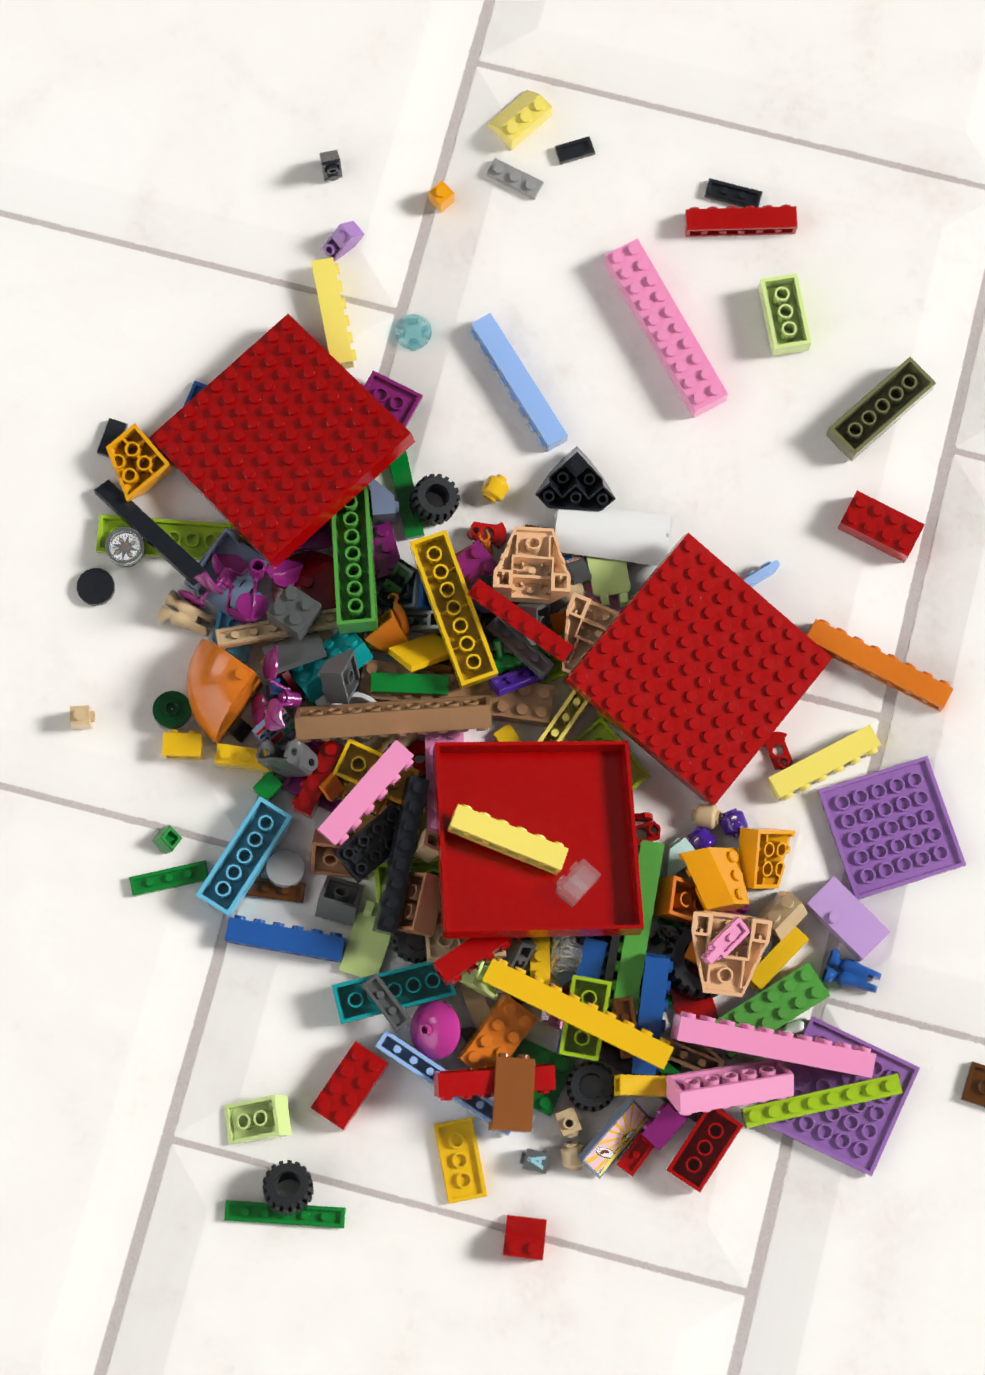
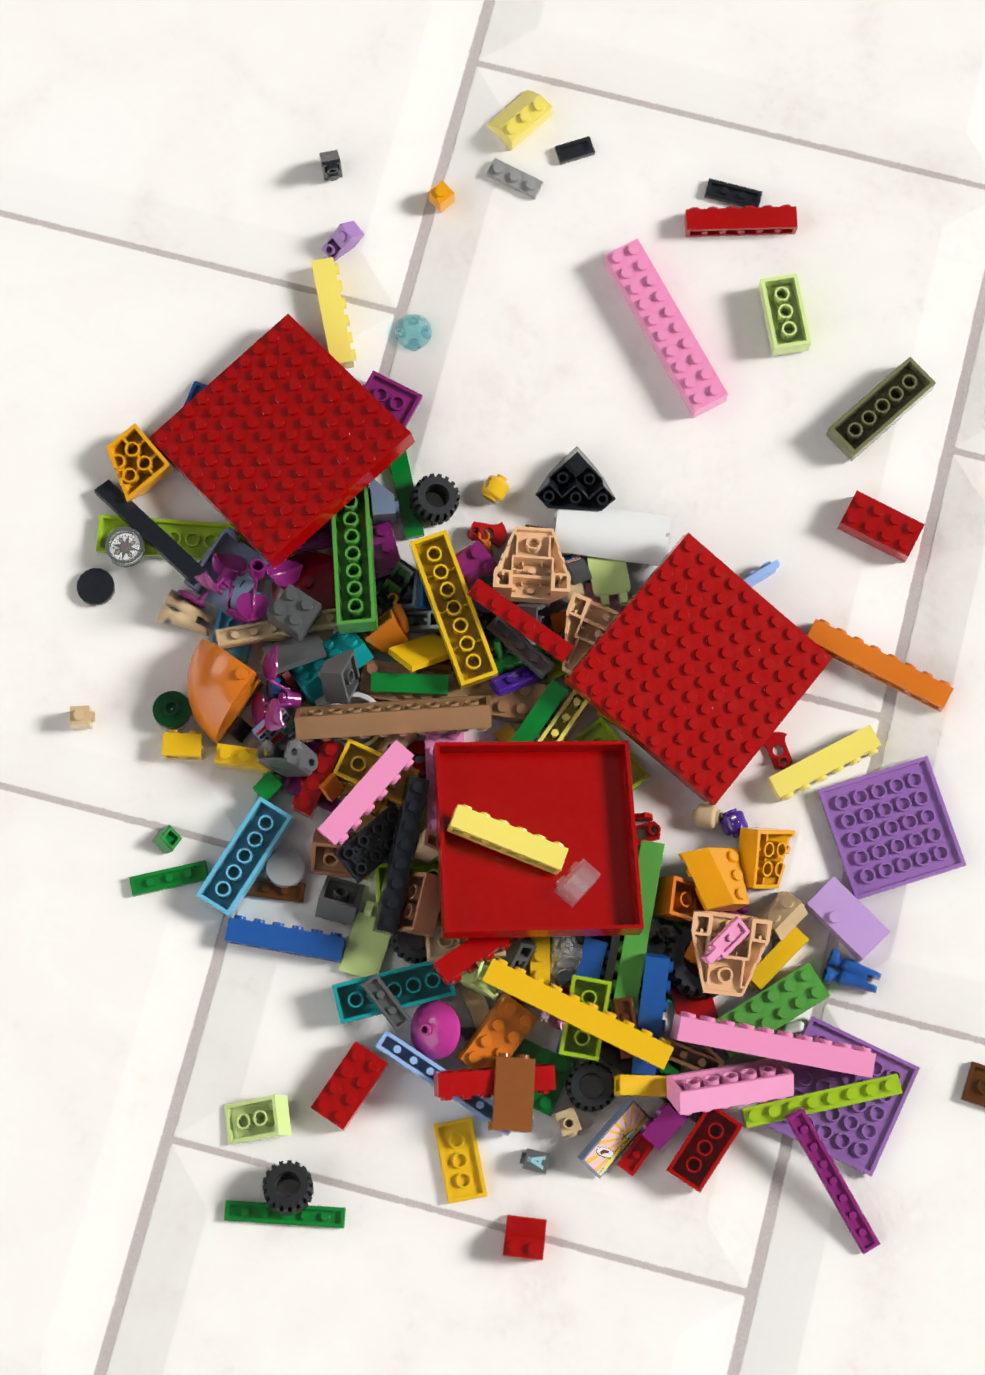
(112, 431): black tile -> none
(519, 382): light blue brick -> none
(540, 713): none -> green tile
(570, 1154): tan head -> none
(674, 863): light aqua slope -> none
(701, 838): dark purple head -> none
(832, 1180): none -> magenta tile

